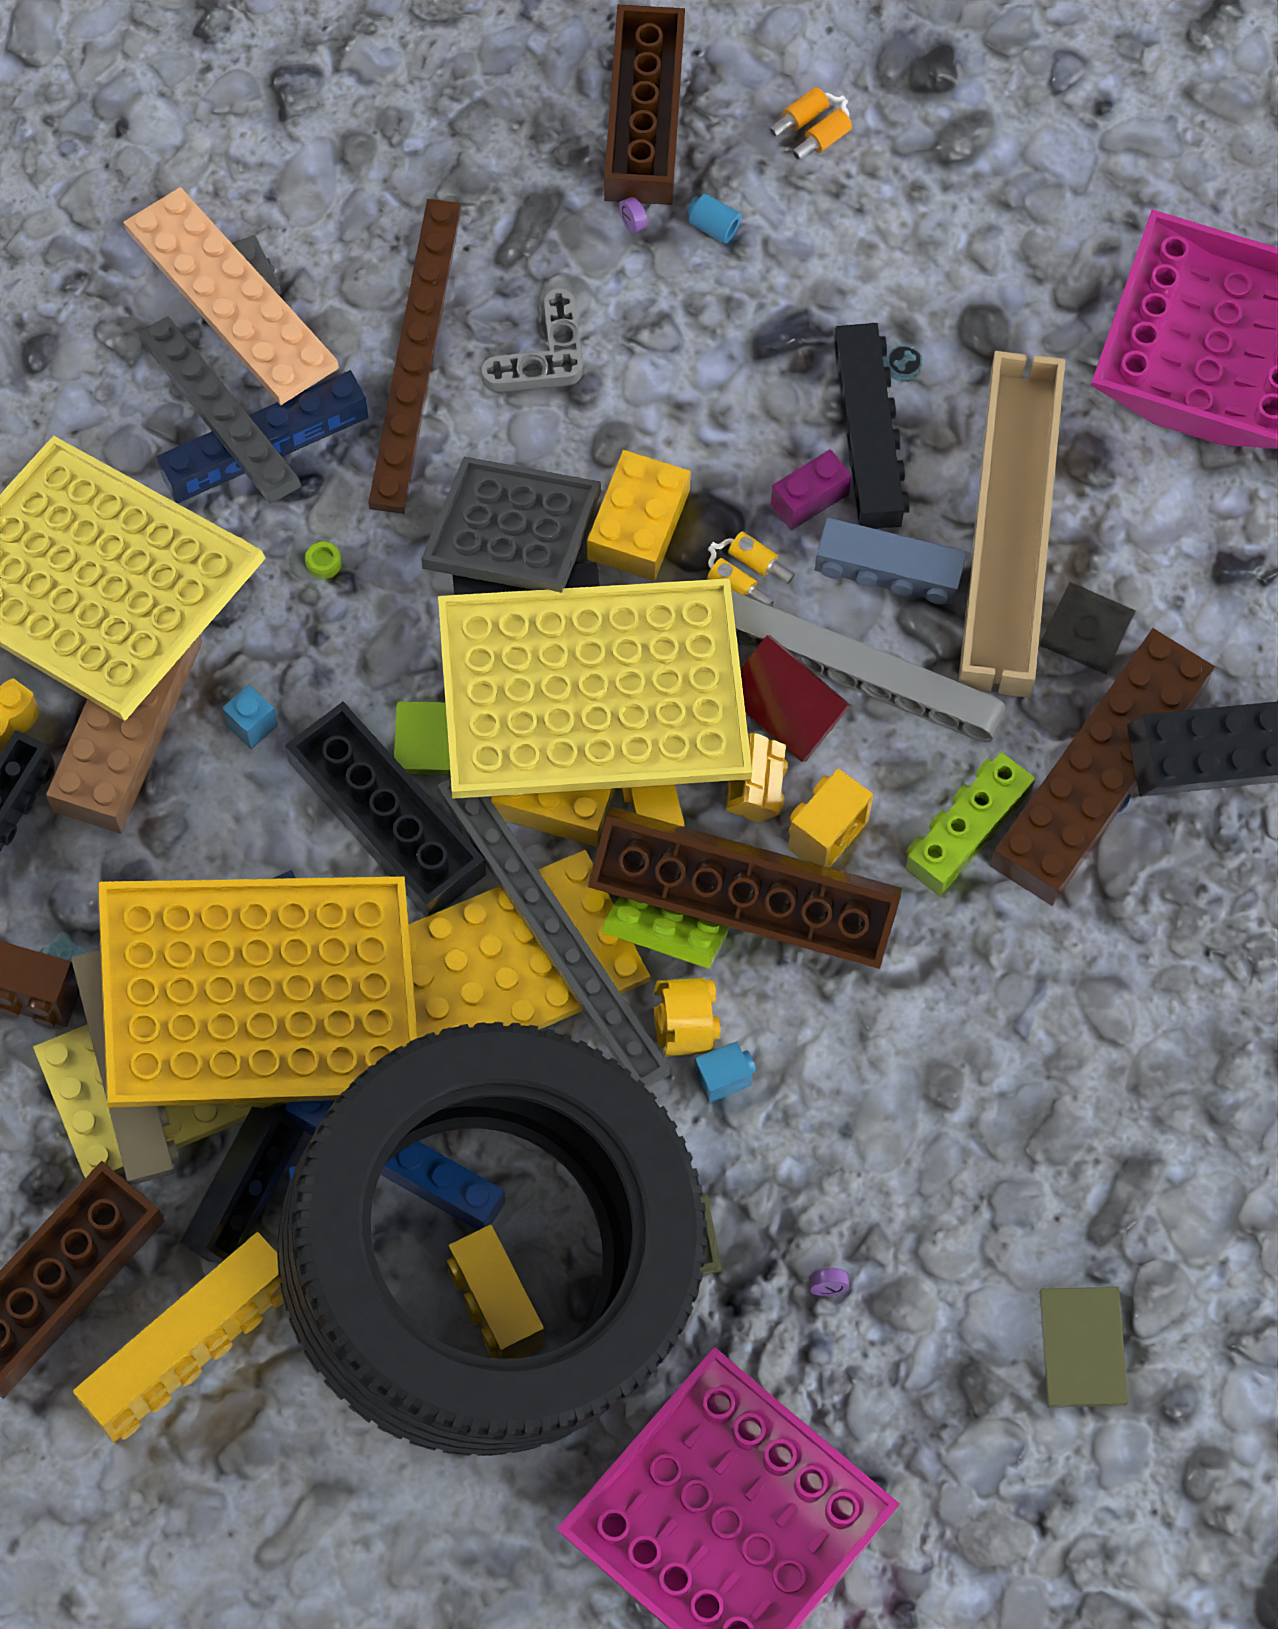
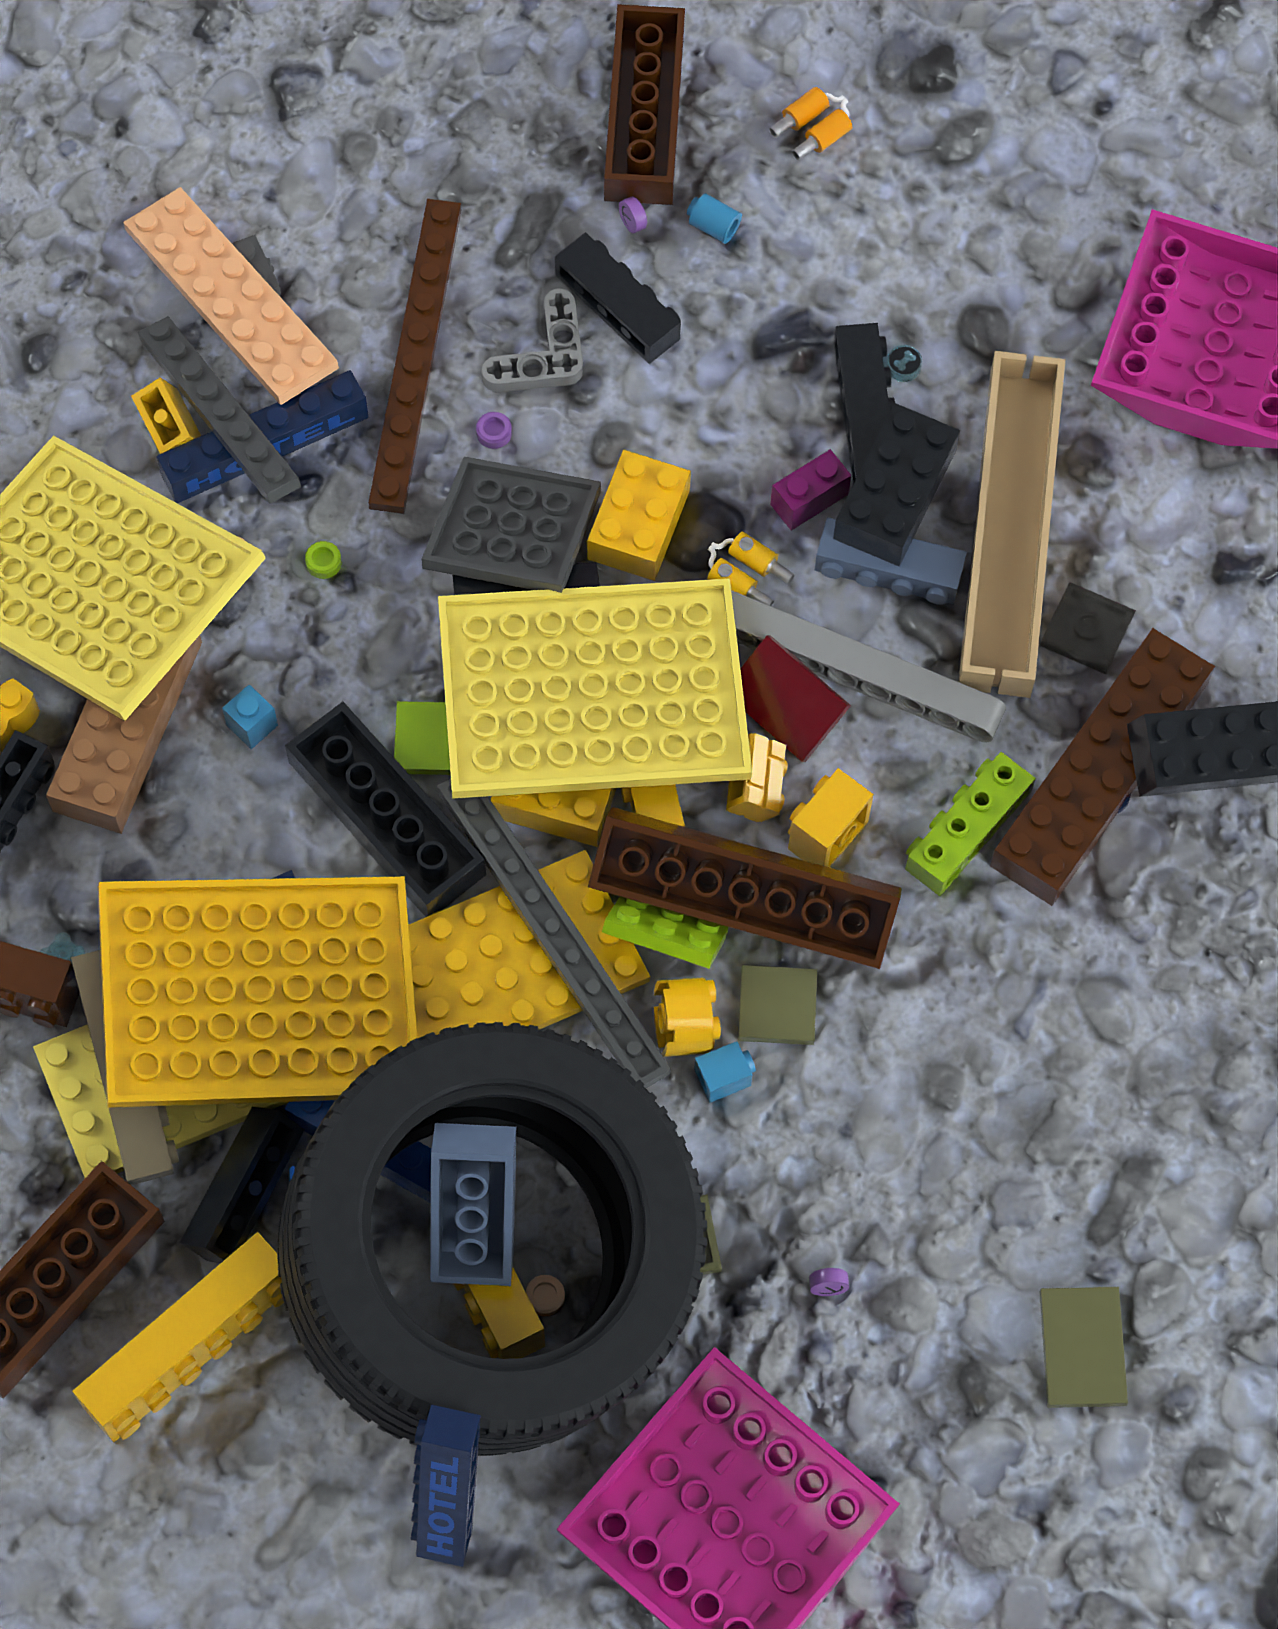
(165, 415): none -> yellow brick
(445, 1484): none -> dark blue brick
(472, 1204): none -> sand blue brick
(494, 430): none -> medium lavender tile
(546, 1294): none -> light nougat tile
(618, 297): none -> black brick
(777, 1005): none -> olive tile
(896, 484): none -> black brick

